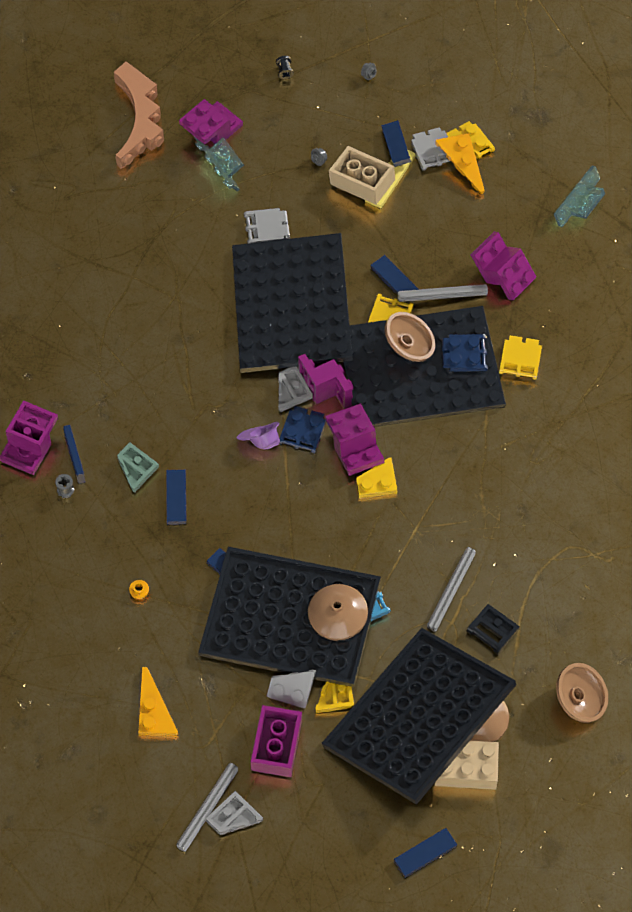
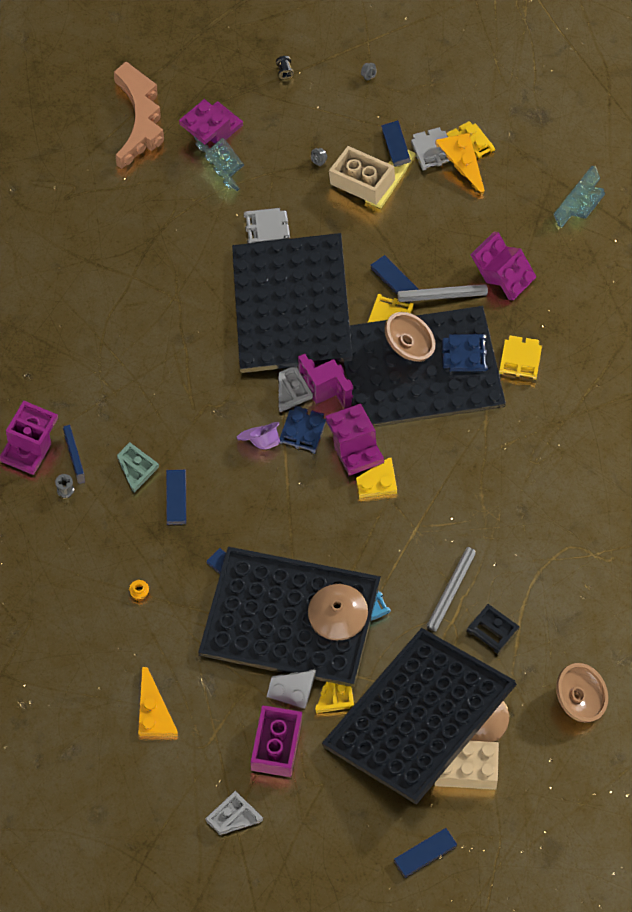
(207, 807): light grey axle -> none

